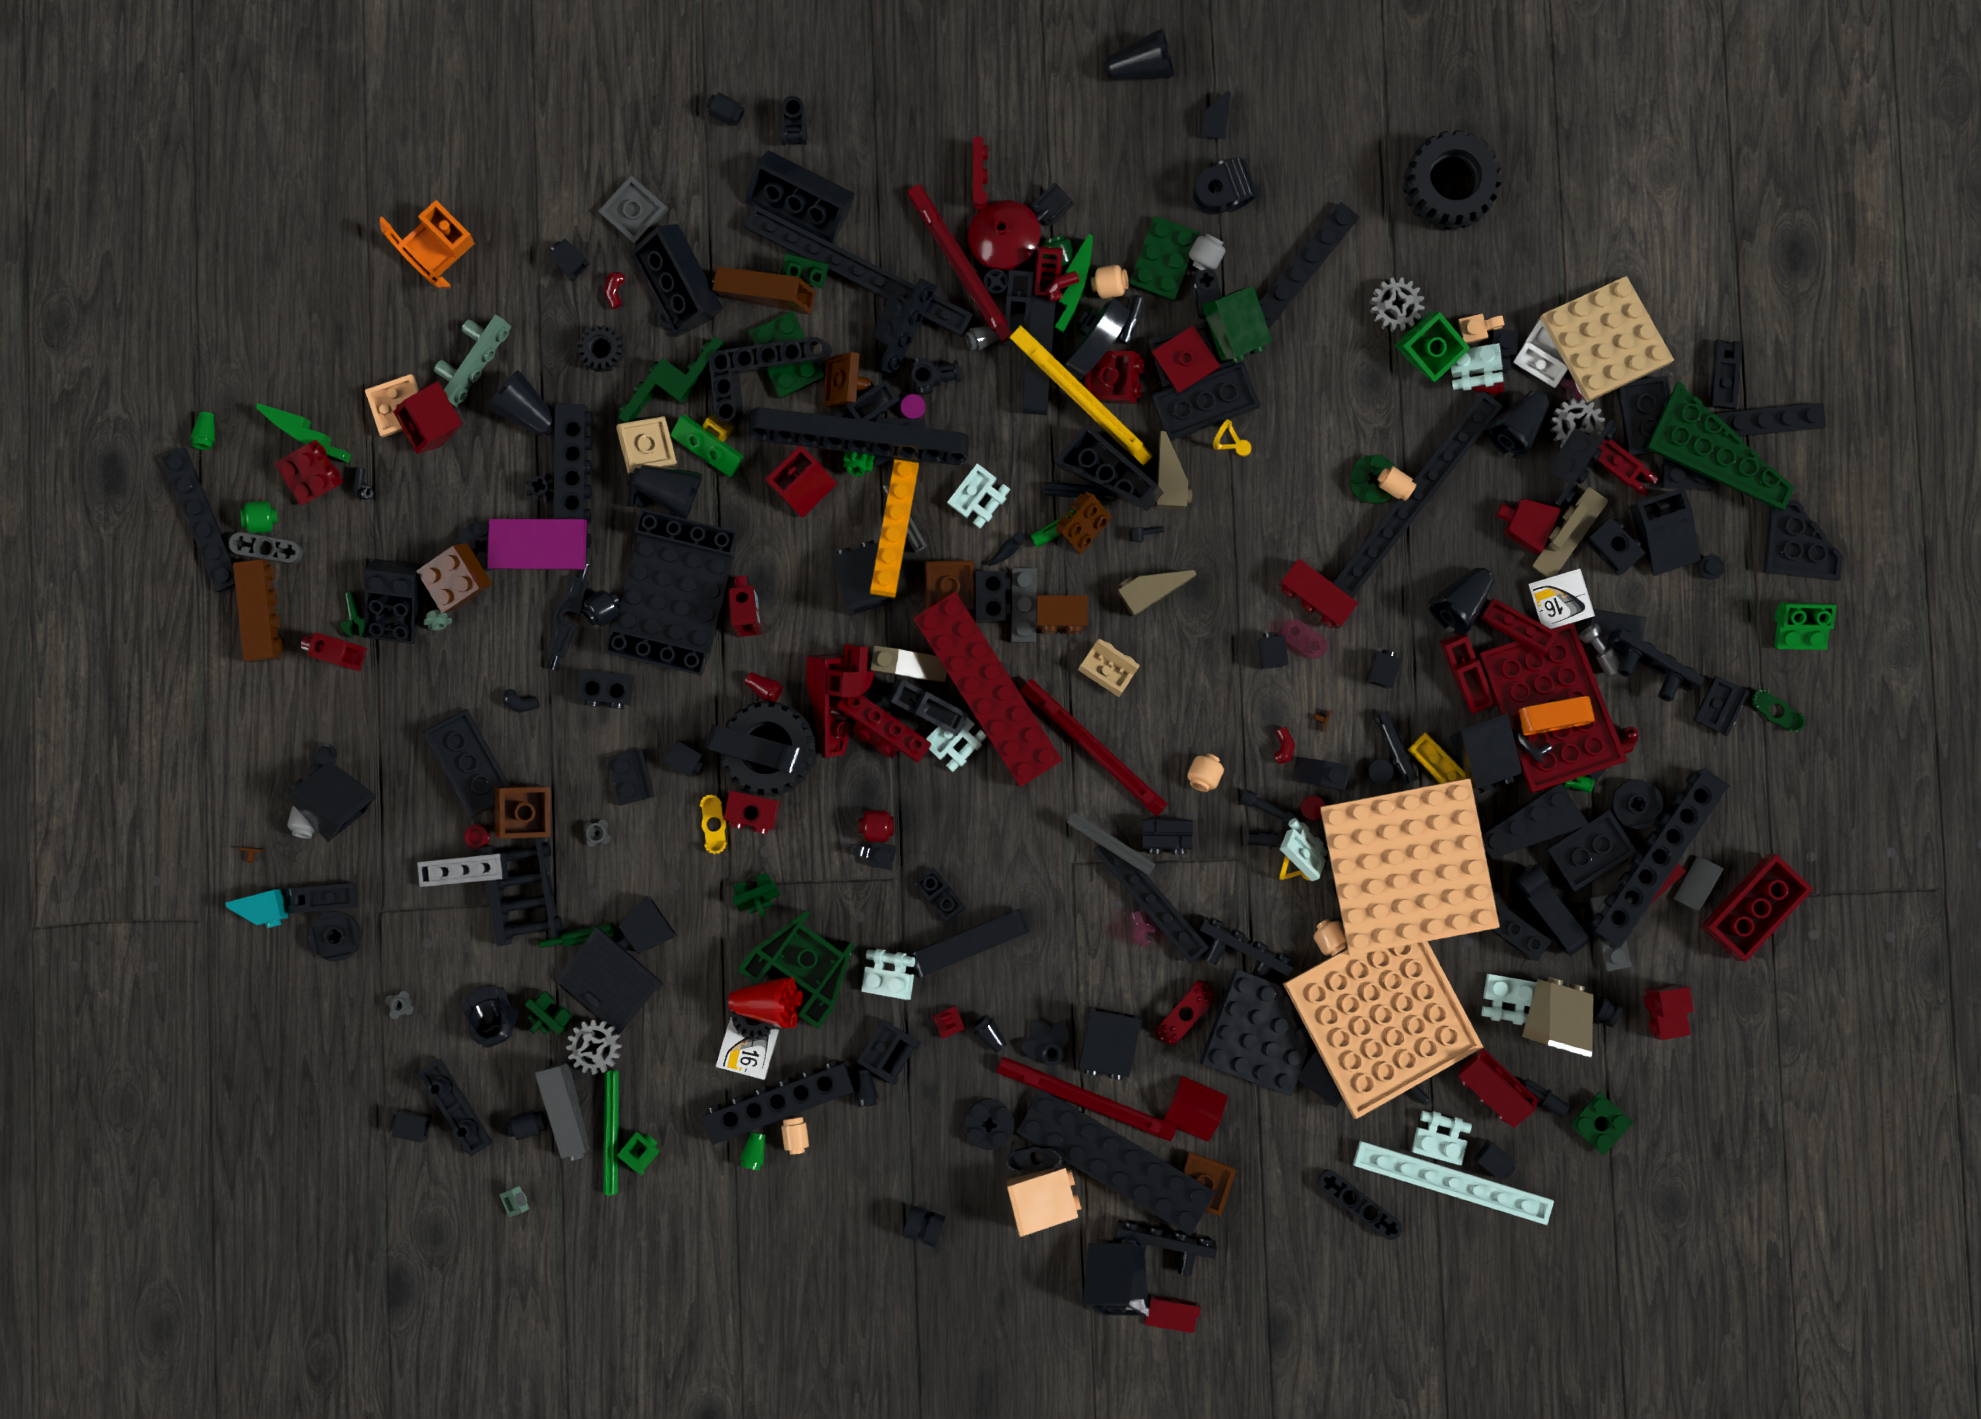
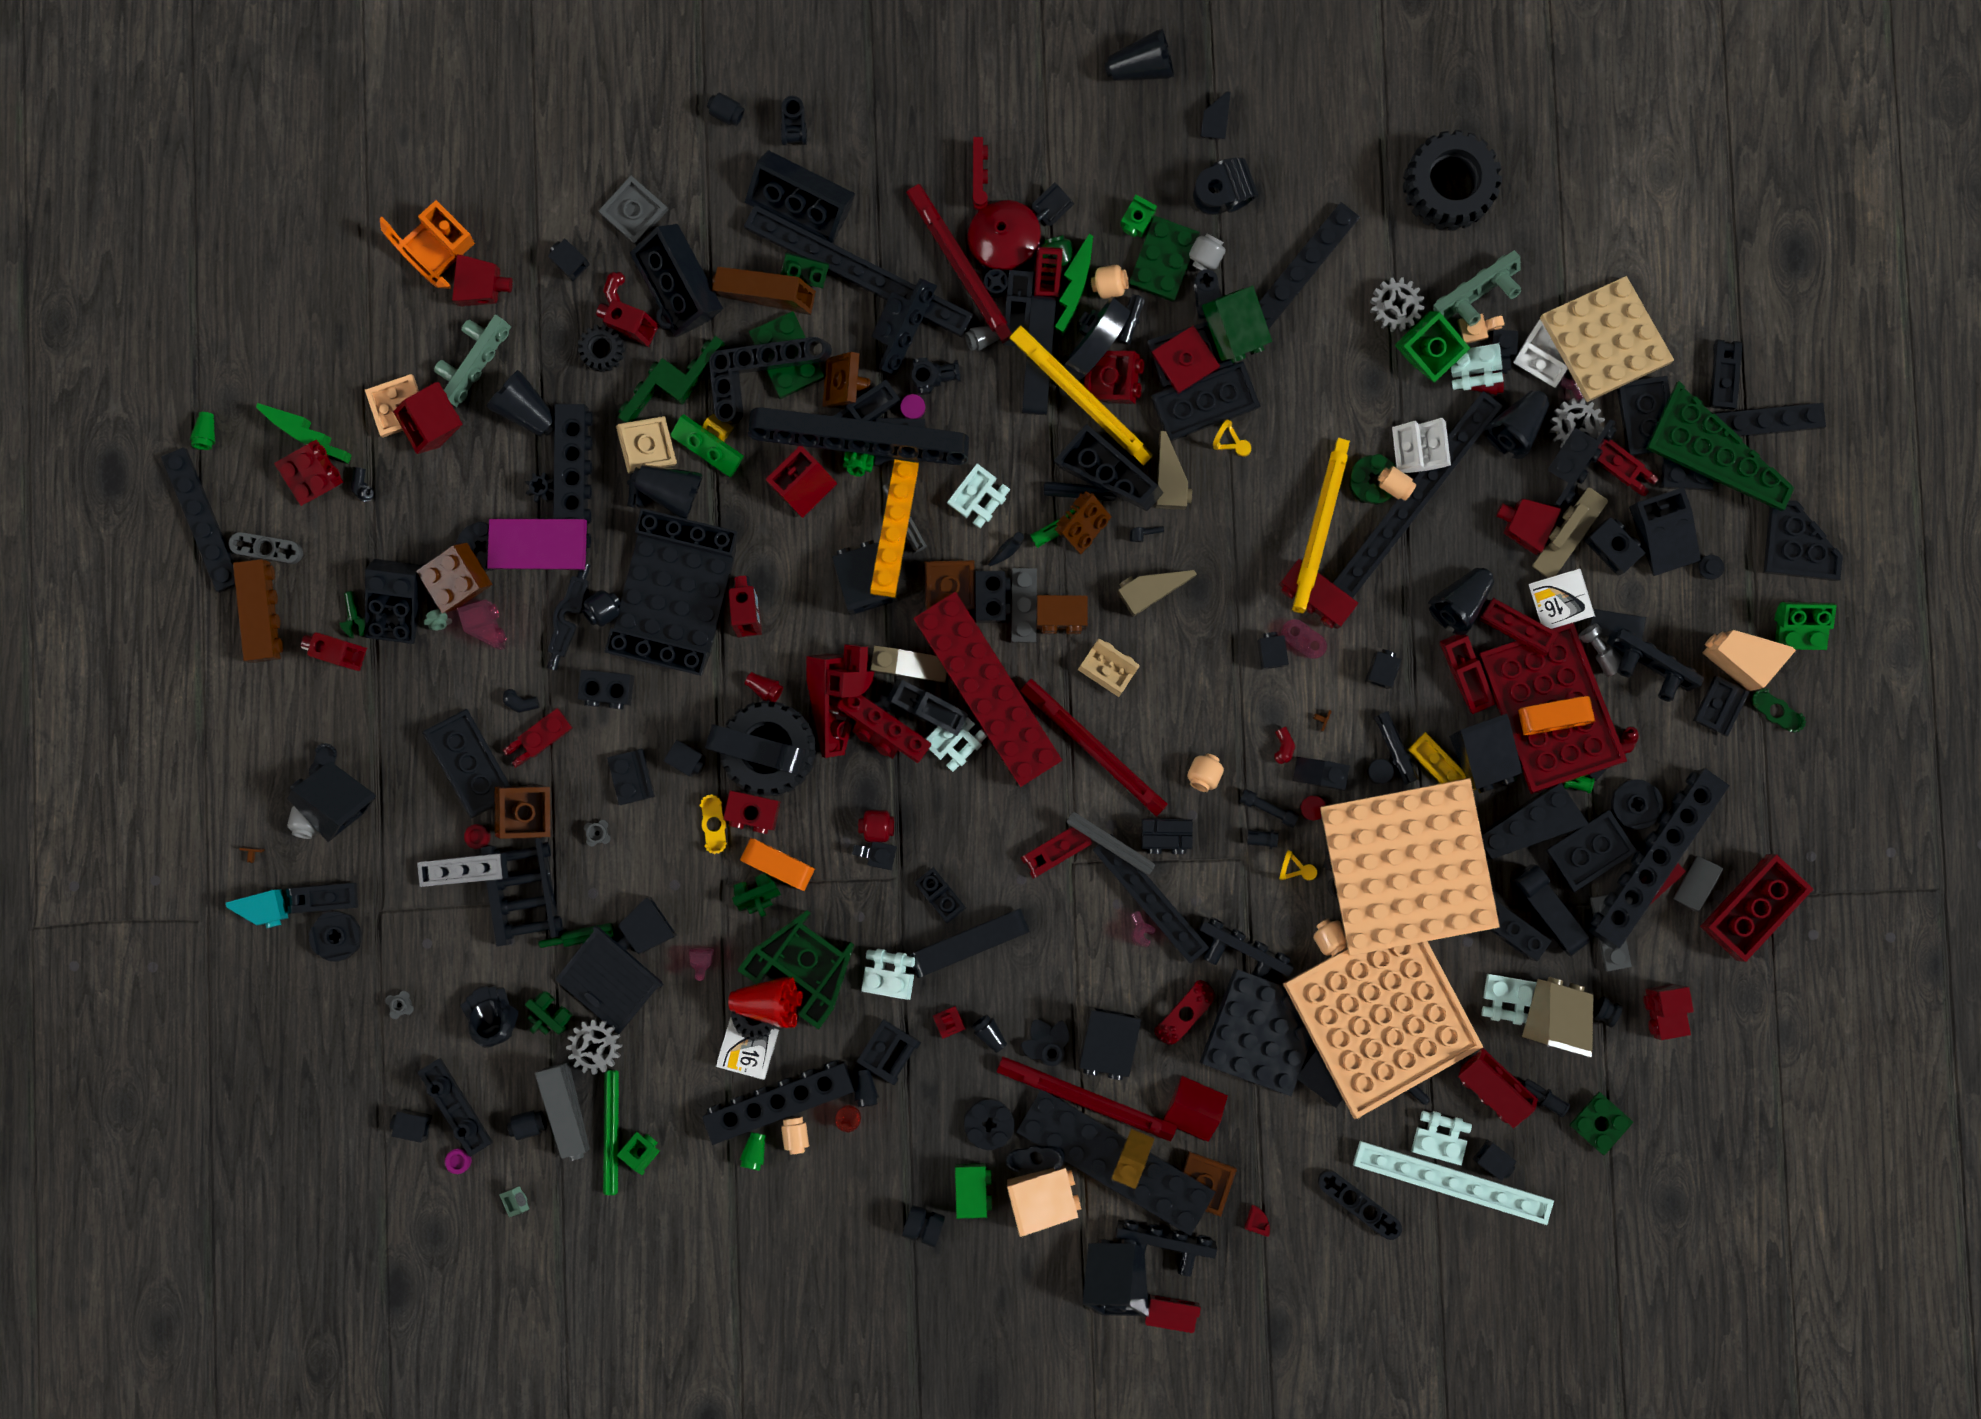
(258, 517): green head -> none
(457, 1161): none -> magenta tile
(478, 282): none -> dark red torso
(480, 622): none -> clear pink slope
(540, 736): none -> dark red hinge
(628, 321): none -> dark red torso
(700, 961): none -> clear pink piece
(777, 864): none -> orange beam
(850, 1112): none -> clear red wheel
(971, 1190): none -> green brick
(1056, 851): none -> dark red plate
(1060, 283): dark red arm -> none
(1133, 1158): none -> pearl gold slope
(1142, 207): none -> green brick
(1257, 1221): none -> dark red tile
(1304, 849): light aqua plate -> none
(1321, 524): none -> yellow piece
(1421, 446): none -> white slope
(1486, 279): none -> sand green plate
(1531, 749): black bar -> none
(1747, 658): none -> light nougat slope

